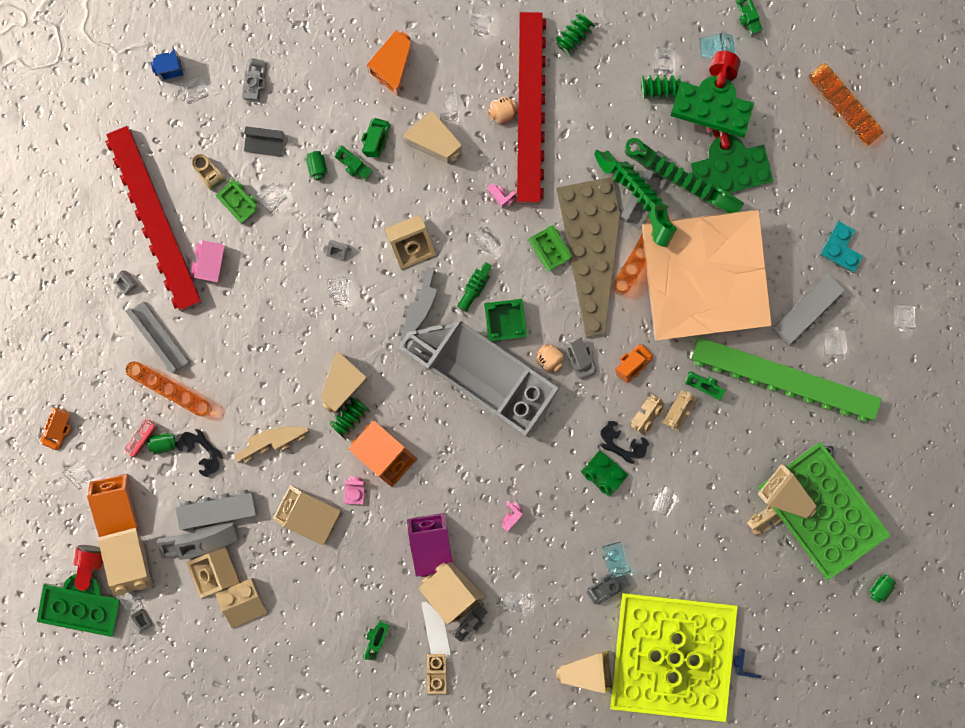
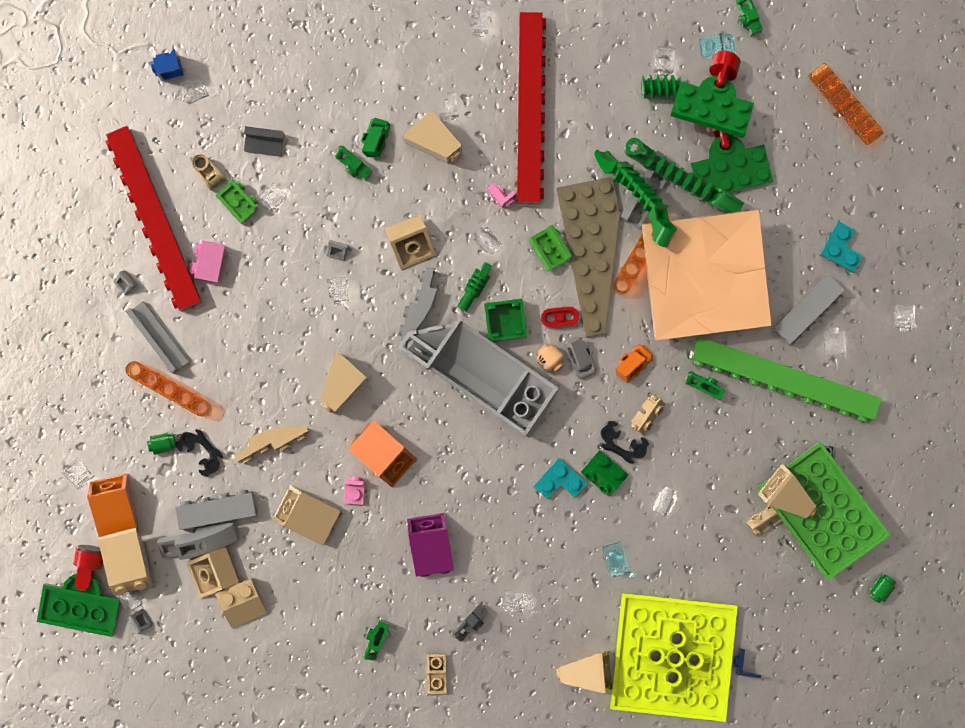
(55, 428): orange piece -> none
(140, 438): coral slope -> none
(253, 78): light grey piece -> none
(316, 165): green brick -> none
(349, 416): green piece -> none
(392, 61): orange slope -> none
(436, 631): white sticker -> none
(450, 593): tan slope -> none
(502, 110): light nougat head -> none
(510, 519): bright pink bracket -> none
(559, 317): none -> red plate
(559, 475): none -> teal plate
(574, 33): green piece -> none
(607, 588): dark grey piece -> none
(680, 410): tan hinge -> none

